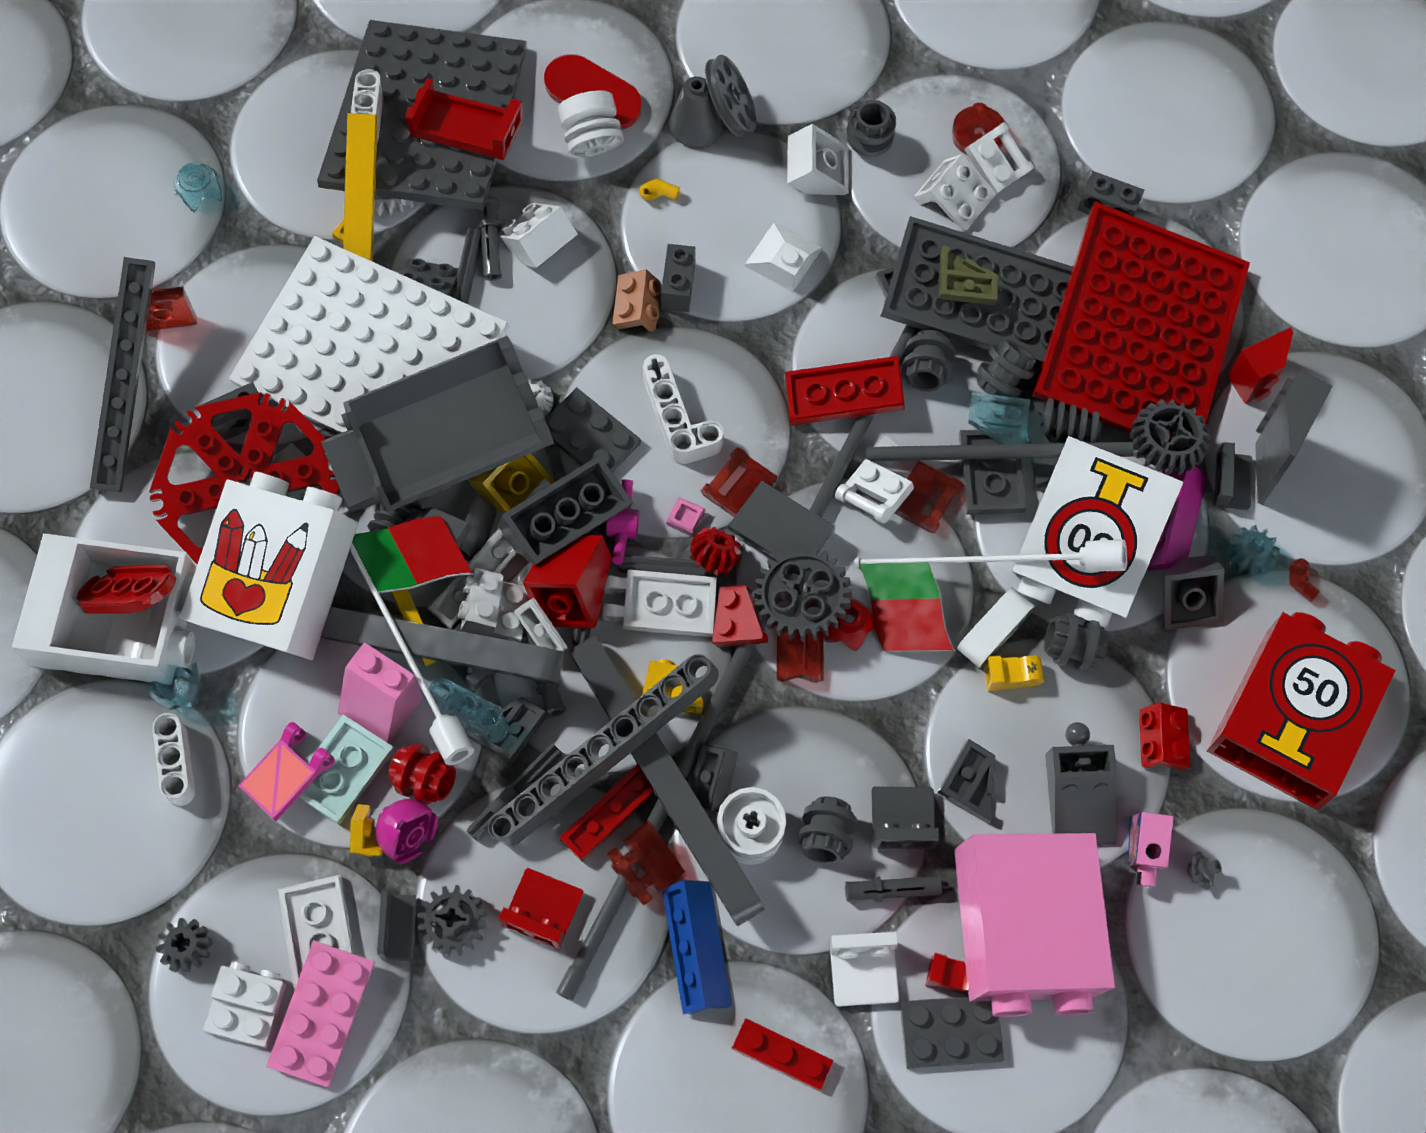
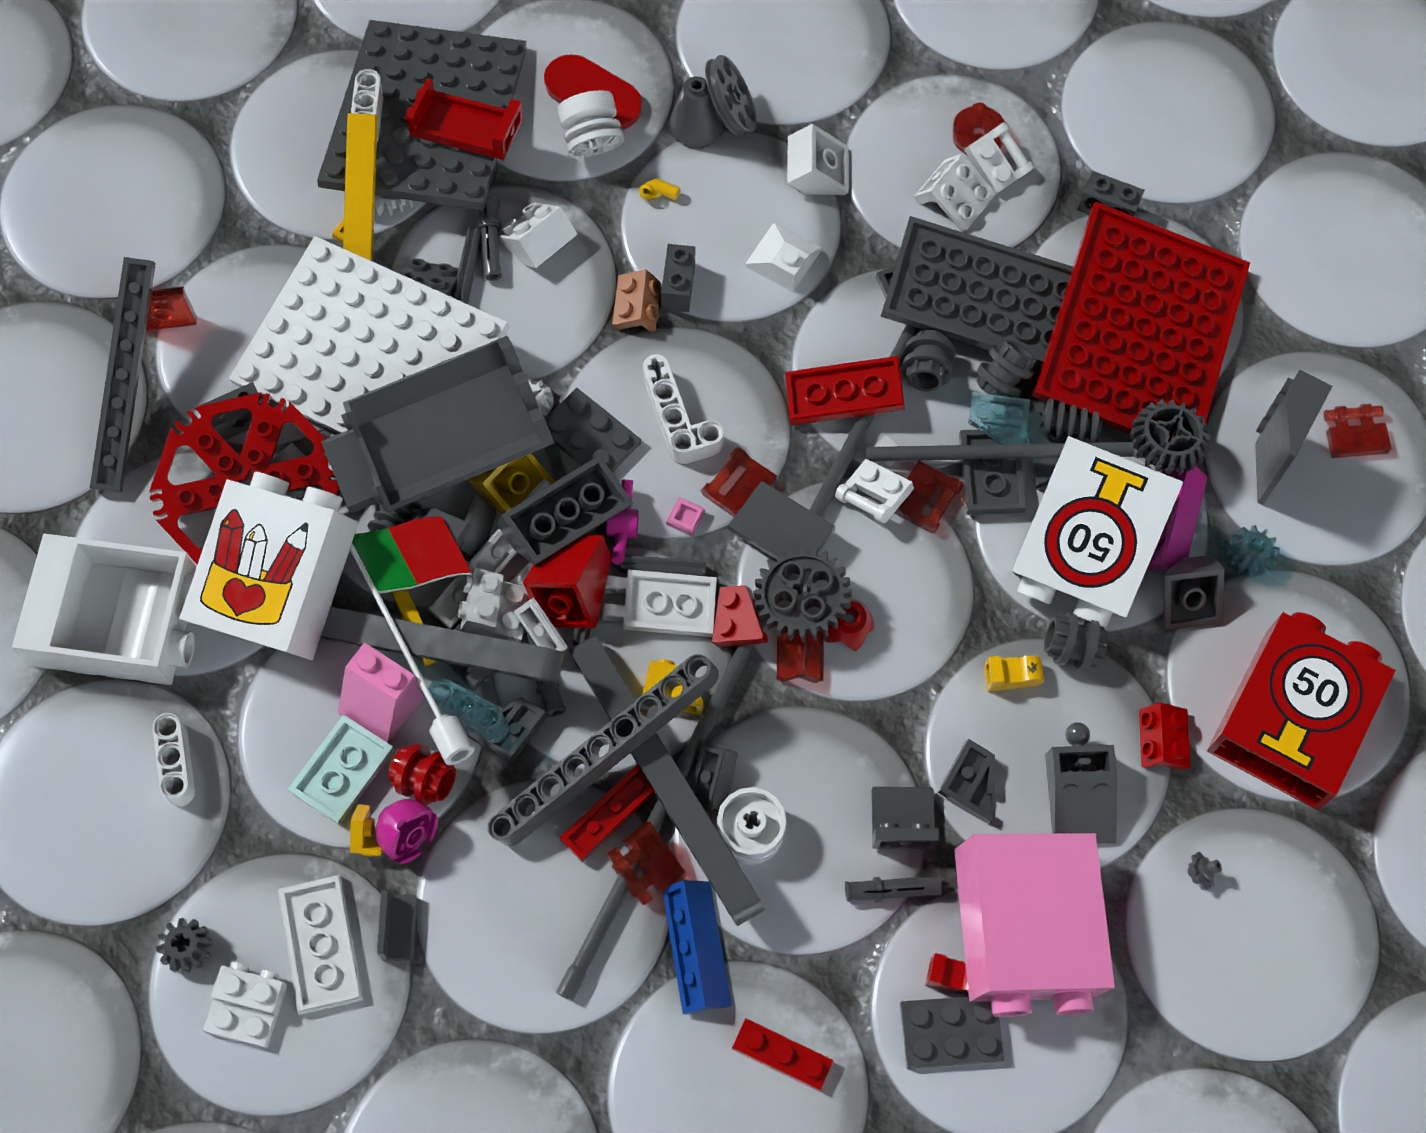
(126, 589): red tile -> none
(184, 693): clear light blue piece -> none
(196, 190): clear light blue piece -> none
(284, 774): flag -> none
(321, 1014): bright pink plate -> none
(439, 918): dark grey gear -> none
(532, 773): dark grey axle -> none
(542, 908): red bracket -> none
(715, 551): red gear -> none
(827, 830): dark grey piece -> none
(864, 969): white bracket -> none
(871, 128): dark grey piece -> none
(910, 605): flag -> none
(965, 280): olive wing -> none
(995, 627): white beam -> none
(1149, 832): bright pink torso -> none
(1232, 478): dark grey panel -> none
(1260, 366): red slope -> none
(1300, 579): clear red arm -> none
(1357, 439): none -> clear red plate

